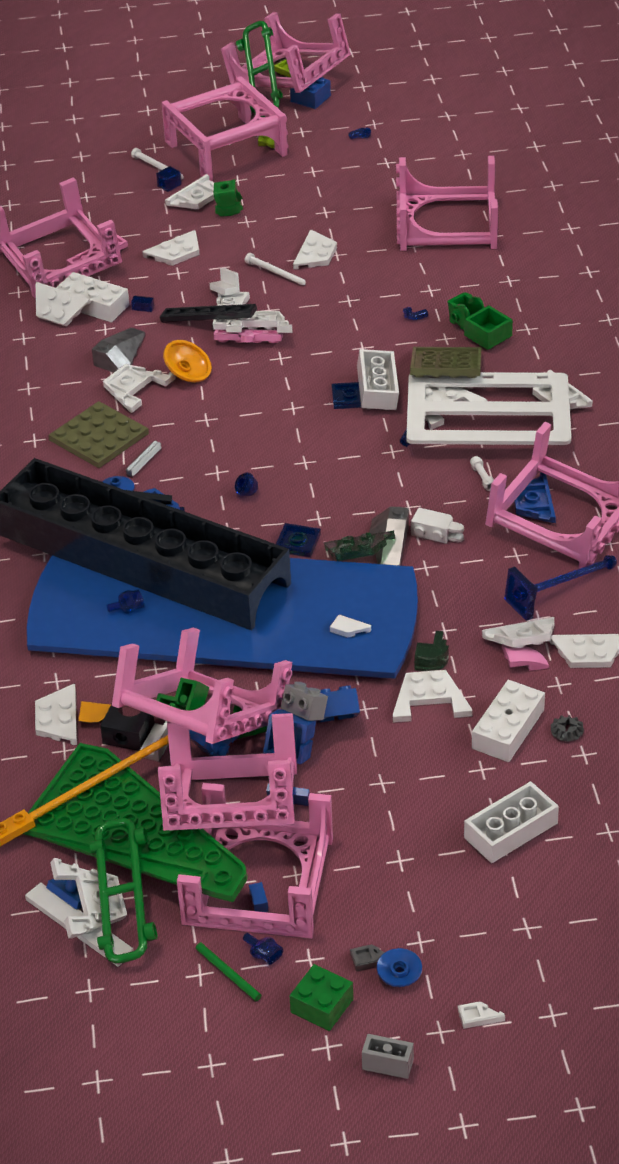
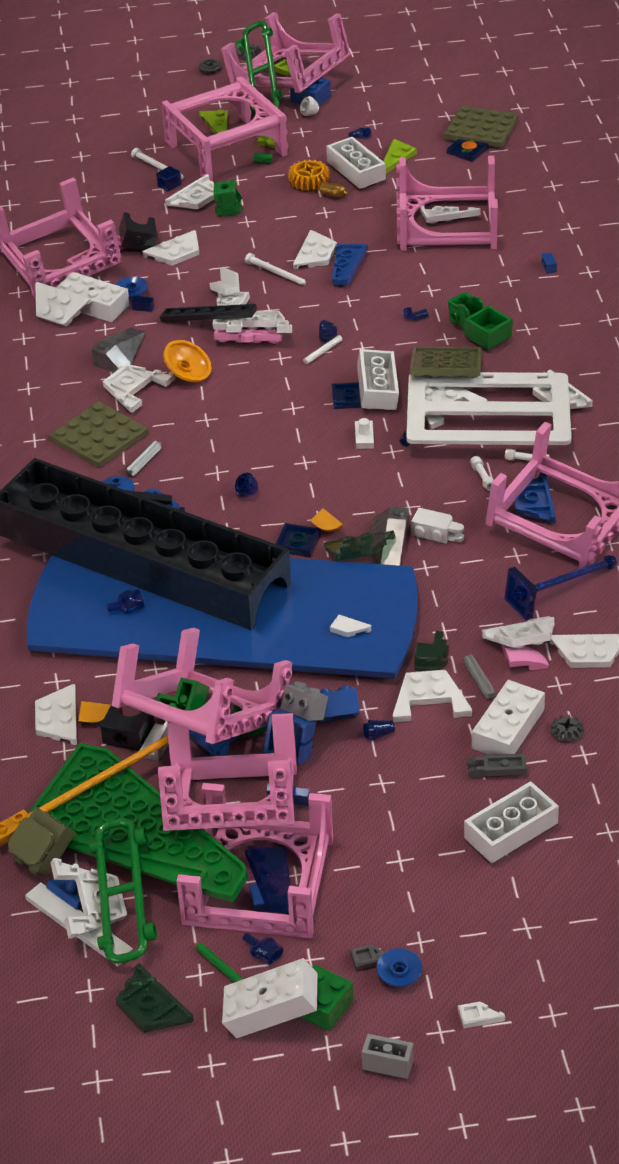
(39, 841): none -> olive brick
(130, 230): none -> black piece
(135, 285): none -> blue dish
(151, 1003): none -> clear green wing
(210, 66): none -> dark grey gear
(215, 120): none -> lime wing
(255, 50): none -> dark grey gear
(262, 157): none -> green pin
(270, 998): none -> white brick
(271, 875): none -> clear blue wing
(308, 175): none -> light orange gear
(309, 106): none -> white cone
(323, 349): none -> white bar
(326, 521): none -> light orange brick
(327, 331): none -> clear blue cone
(333, 190): none -> pearl gold piece
(347, 262): none -> blue wing
(356, 162): none -> white brick
(364, 434): none -> white tile
(377, 728): none -> clear blue cone
(396, 150): none -> lime wing
(447, 213): none -> white wing
(467, 149): none -> clear blue tile
(479, 677): none -> light grey axle
(481, 126): none -> olive plate
(497, 765): none -> dark grey hinge
(511, 454): none -> white bar
(548, 262): none -> blue piece

